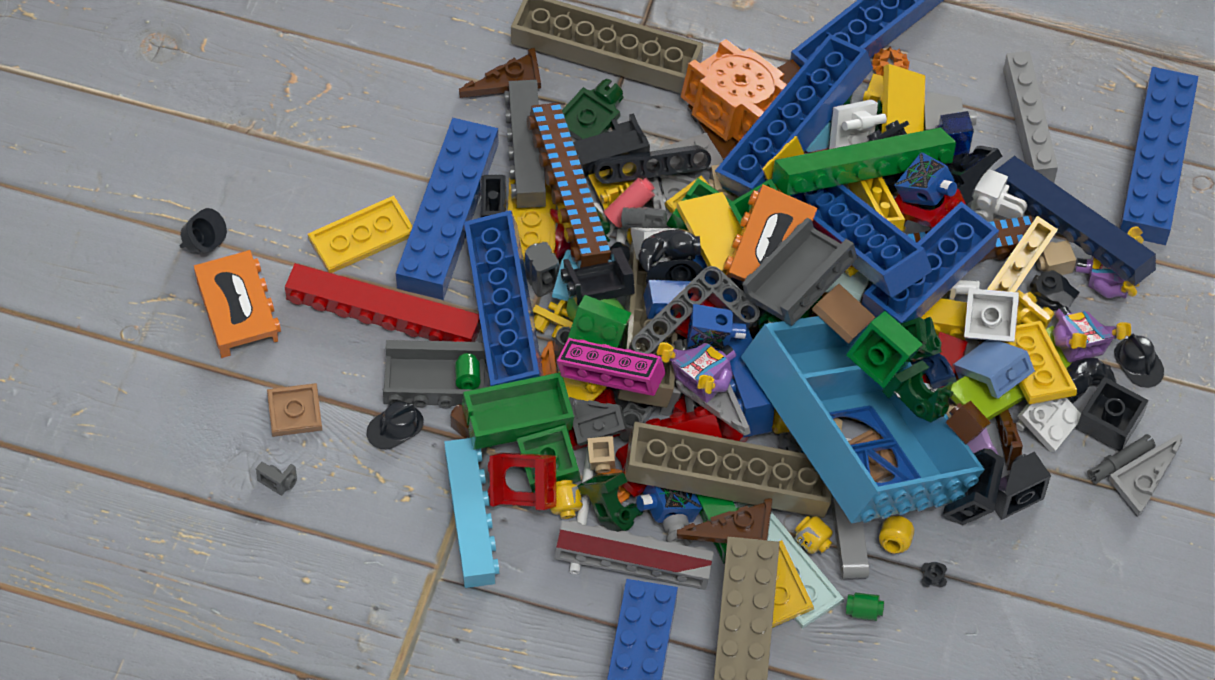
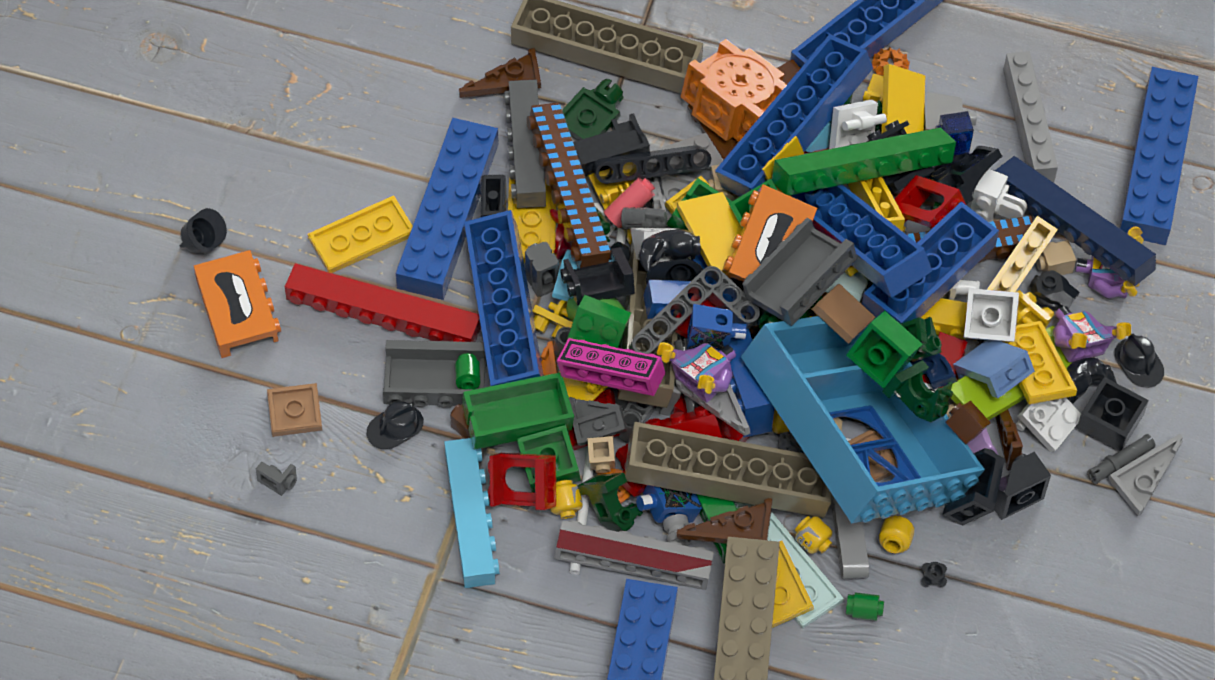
(926, 182): blue torso -> none

